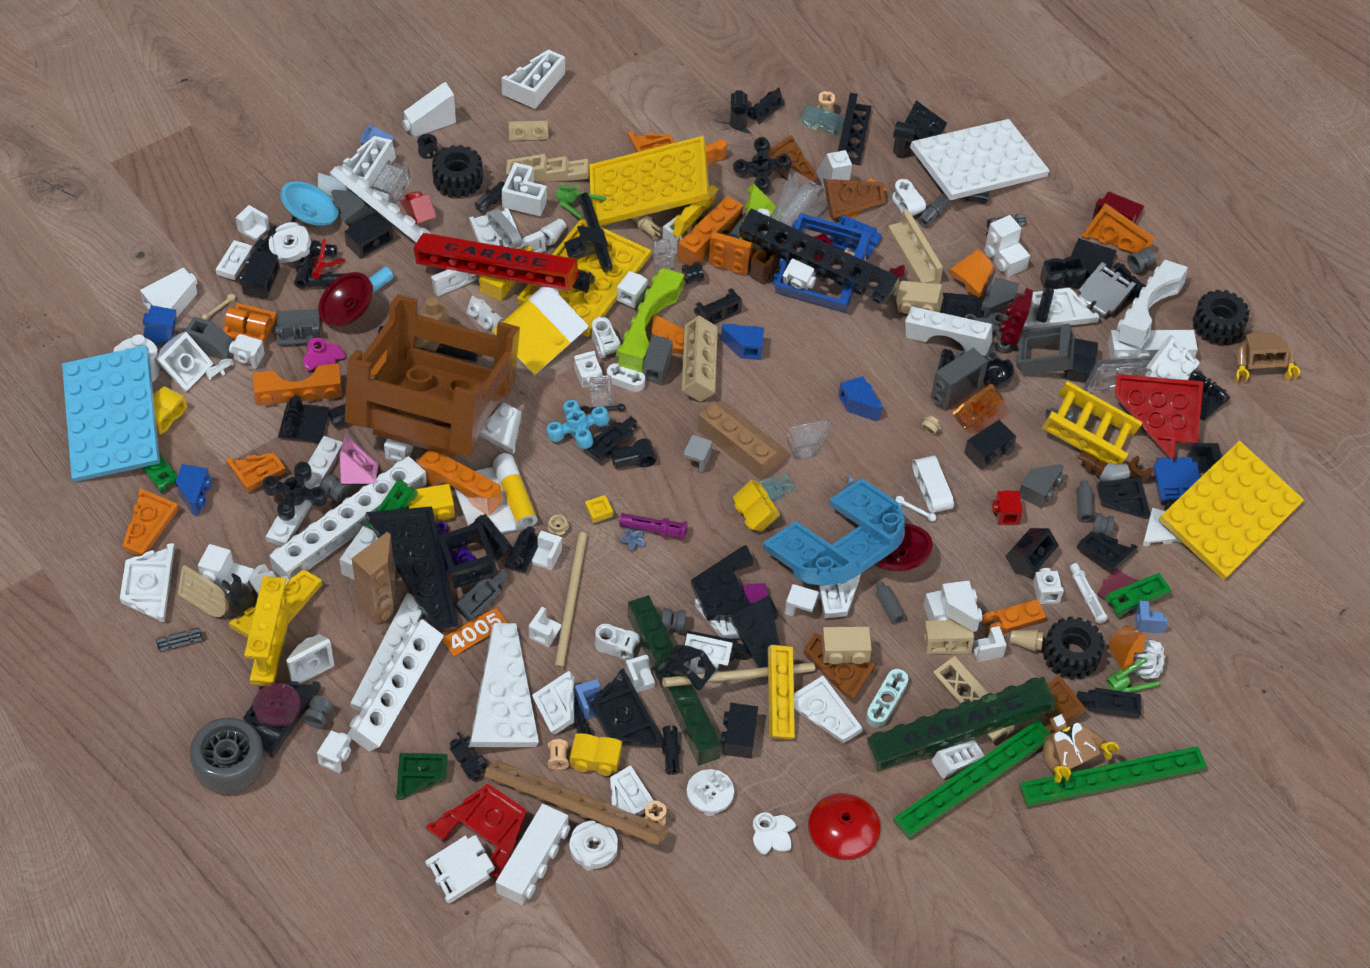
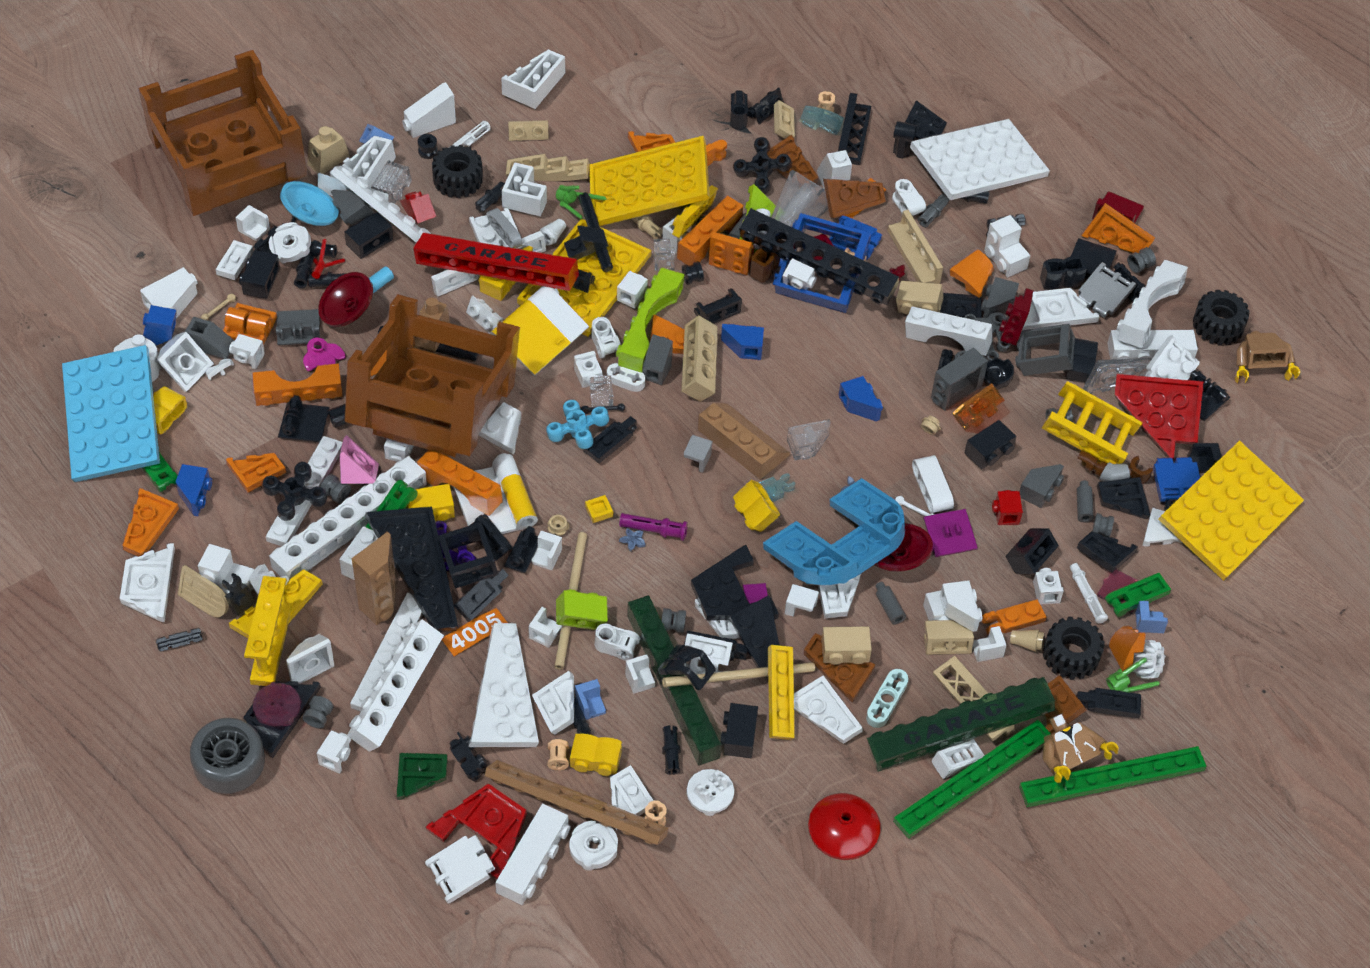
(228, 146): none -> dark orange piece
(326, 150): none -> tan torso
(470, 137): none -> white piece
(581, 609): none -> lime brick
(624, 715): black wing -> none
(640, 453): black piece -> none
(773, 836): white plate -> none
(783, 120): none -> tan plate
(950, 532): none -> magenta piece
(1045, 305): black axle -> none

